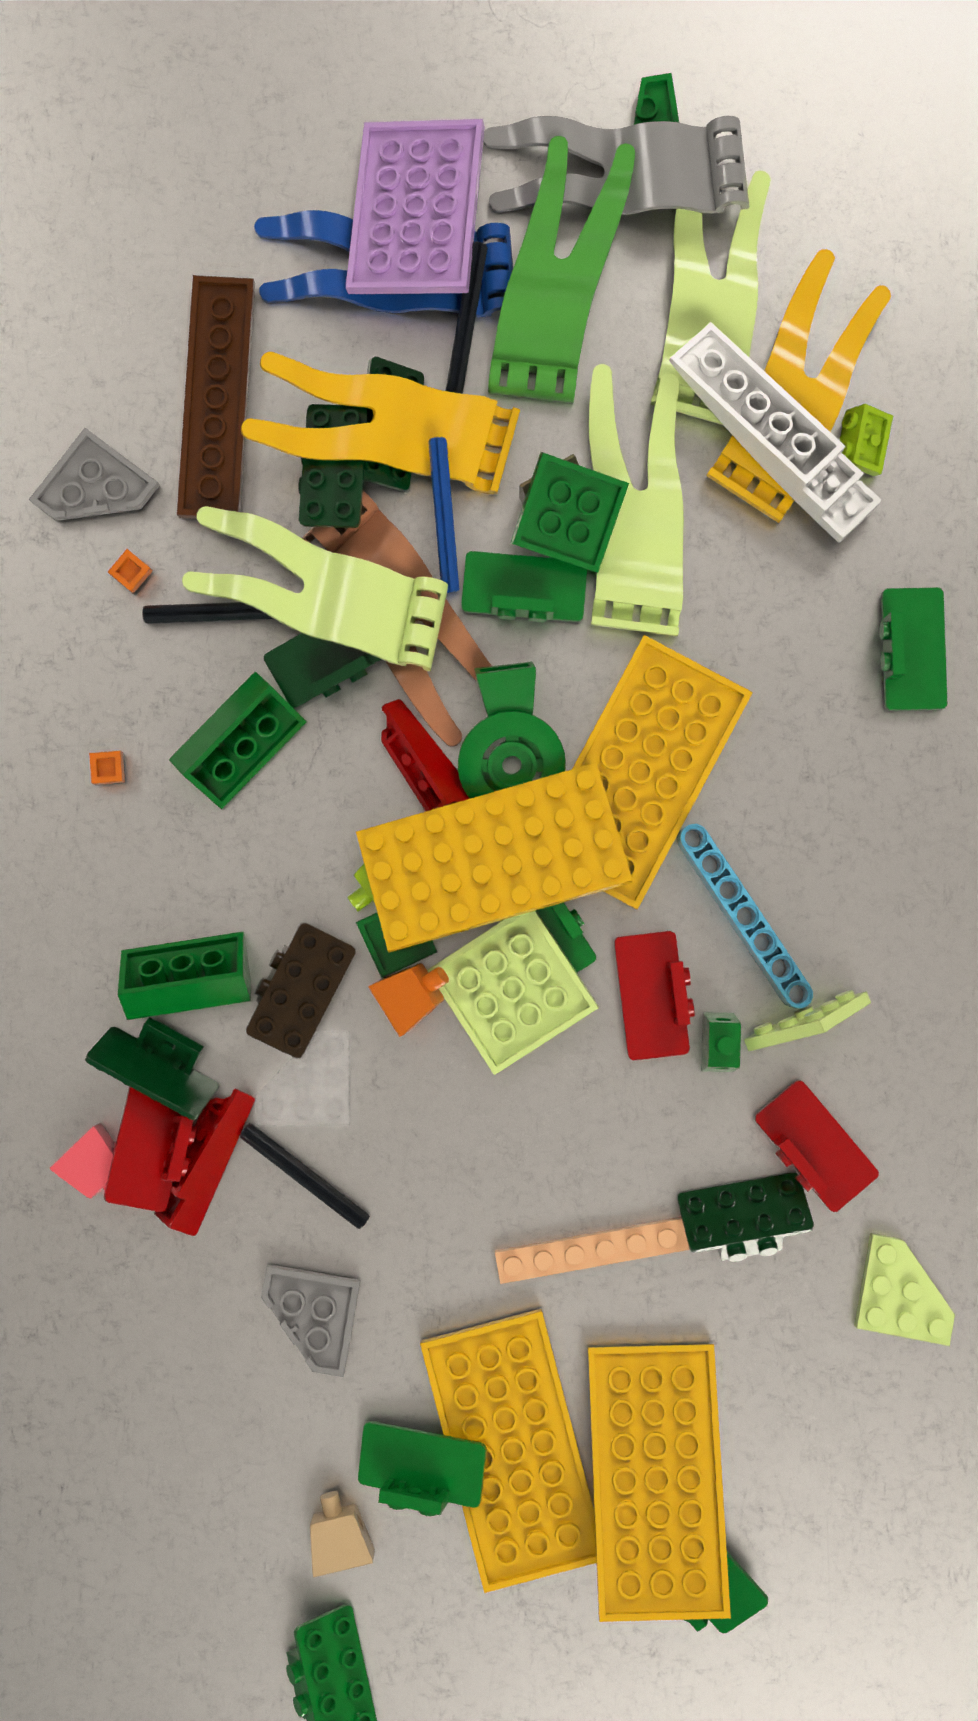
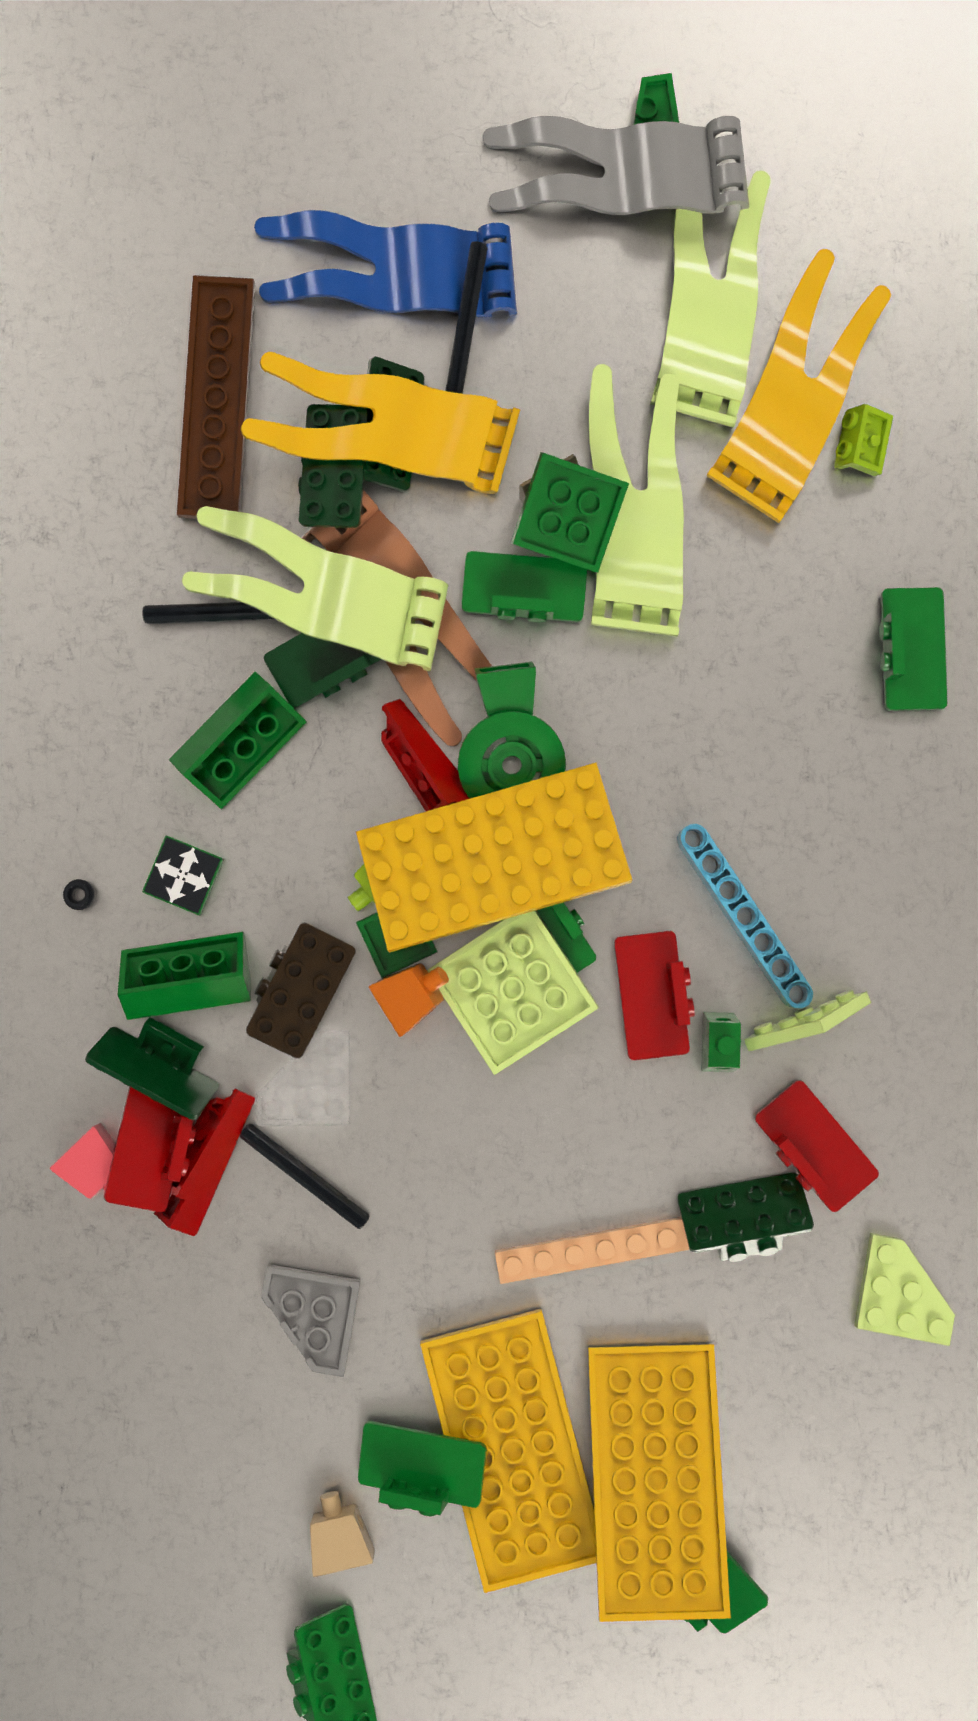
(69, 894): none -> black plate
(92, 482): light grey plate -> none
(107, 767): orange plate -> none
(130, 571): orange plate -> none
(183, 875): none -> black tile
(415, 207): lavender plate -> none
(443, 512): blue axle -> none
(550, 296): bright green flag -> none
(657, 752): yellow plate -> none
(776, 432): white slope -> none

